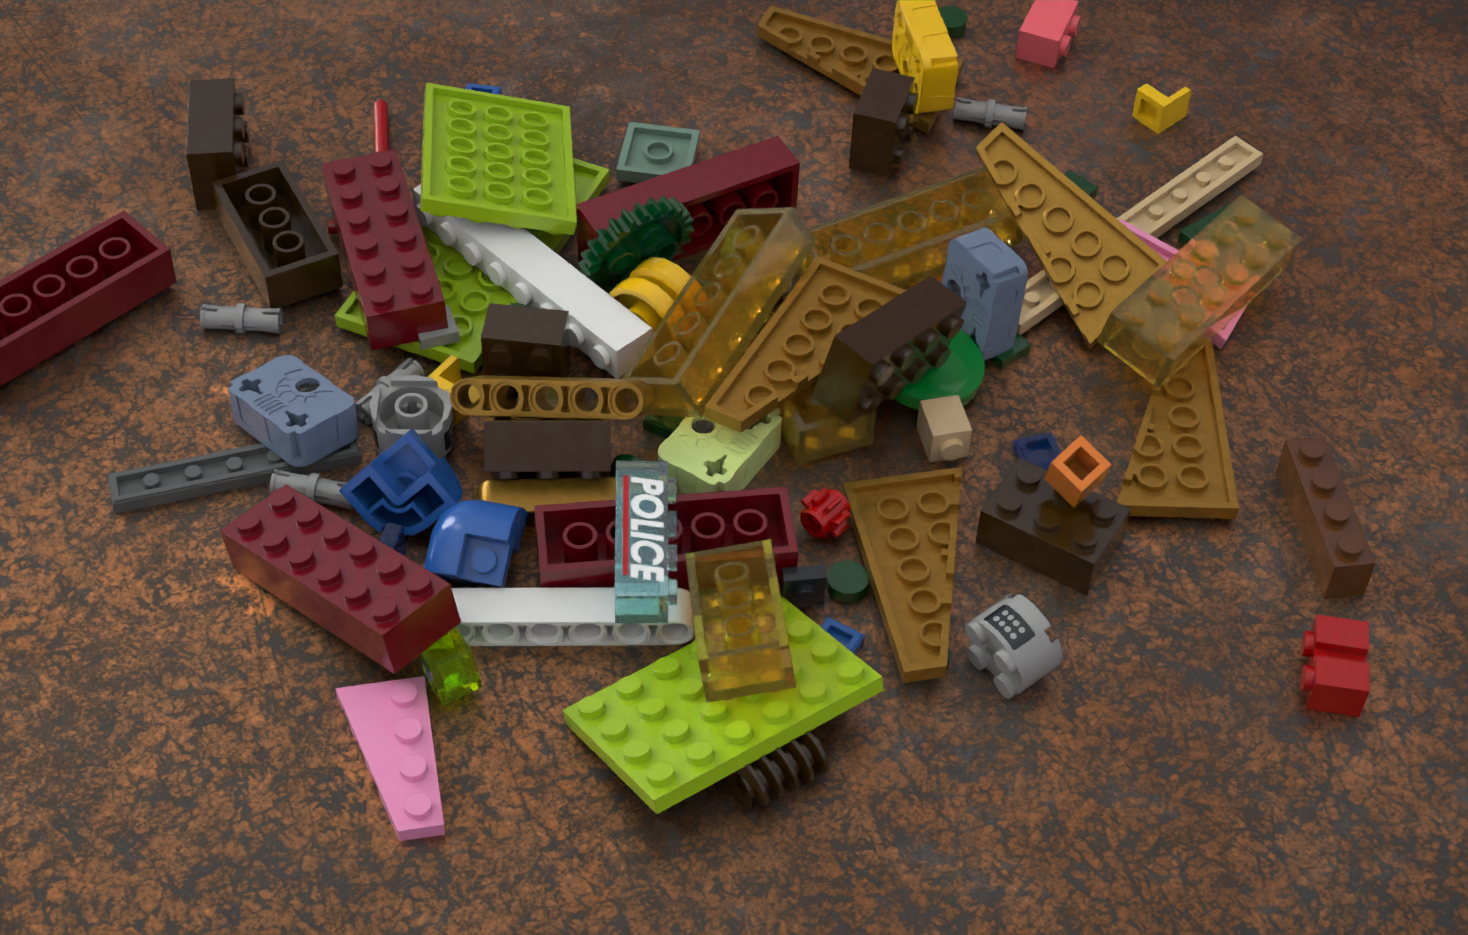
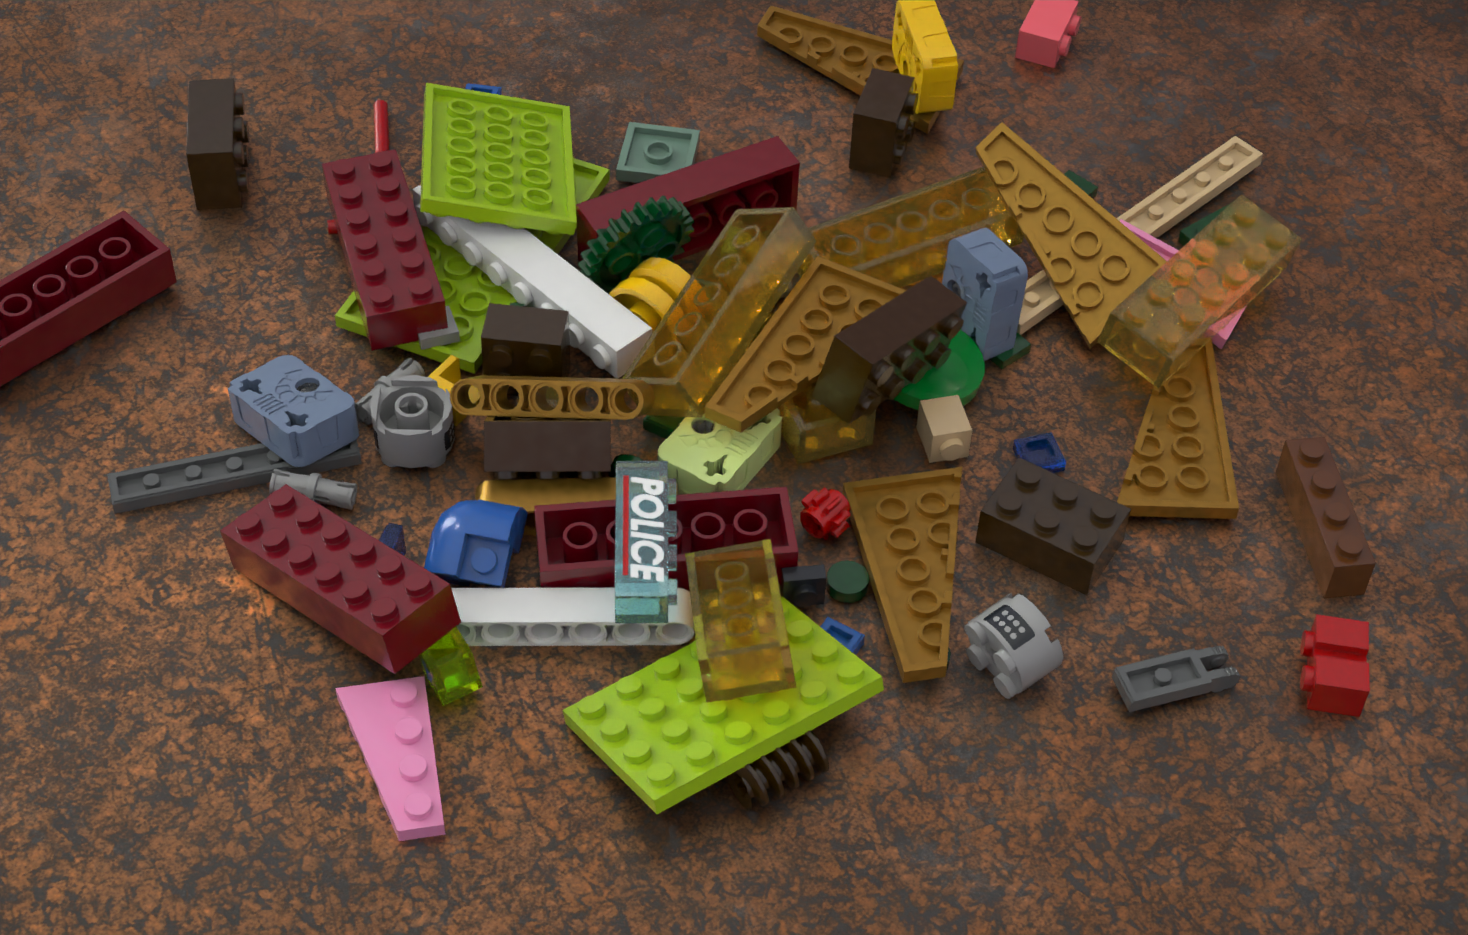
(241, 318): light grey pin -> none
(277, 235): dark brown brick -> none
(404, 486): blue brick -> none
(954, 20): dark green tile -> none
(989, 113): light grey pin -> none
(1077, 471): orange brick -> none
(1158, 110): yellow panel -> none
(1174, 677): none -> dark grey hinge

